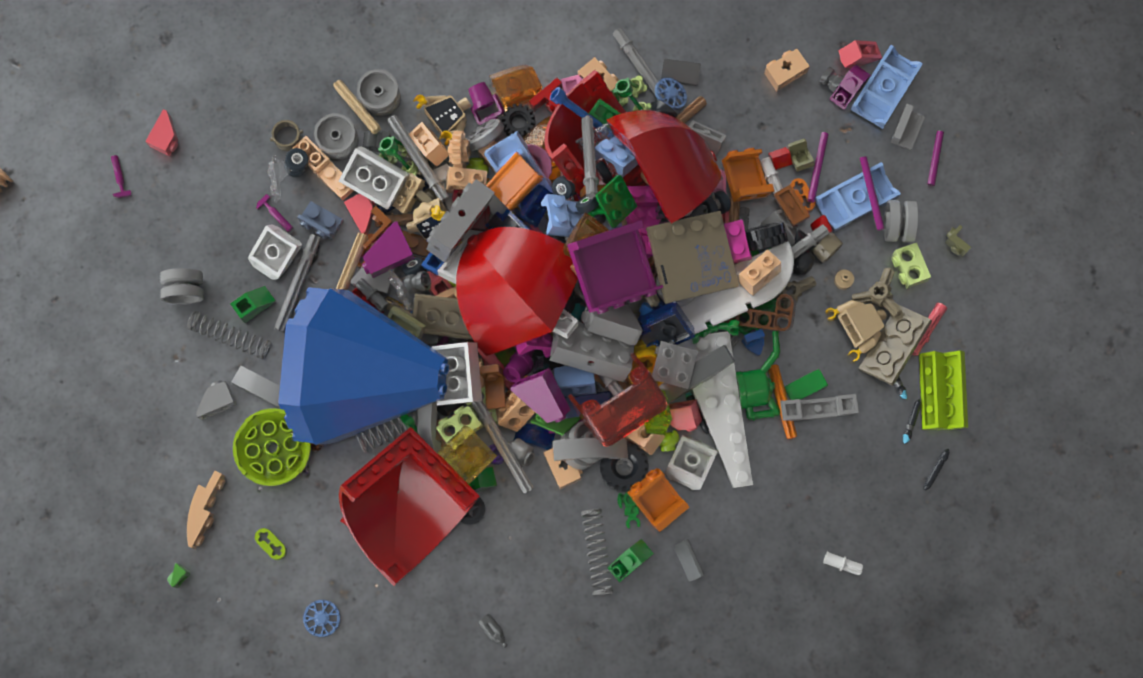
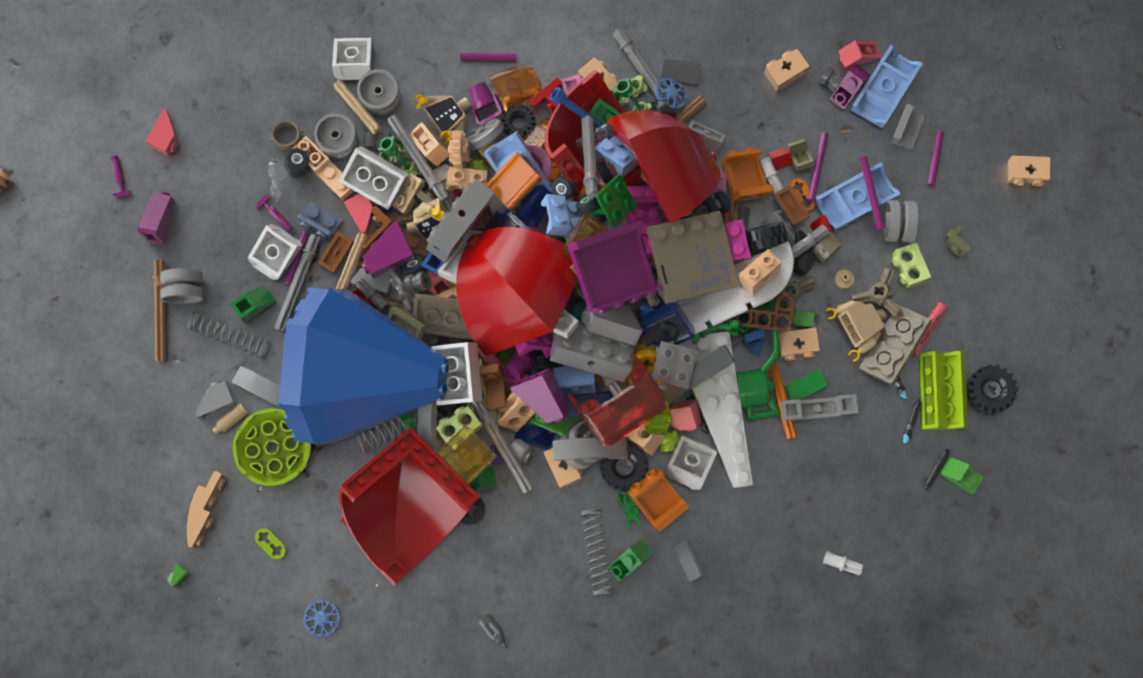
(156, 217): none -> magenta slope
(160, 313): none -> medium nougat axle
(230, 419): none -> tan cylinder
(303, 239): none -> magenta bar
(336, 252): none -> dark orange plate
(351, 58): none -> white slope
(488, 56): none -> magenta bar
(803, 319): none -> bright green slope
(806, 337): none -> light nougat brick
(961, 475): none -> bright green slope
(993, 377): none -> black bush
(1036, 165): none -> light nougat brick

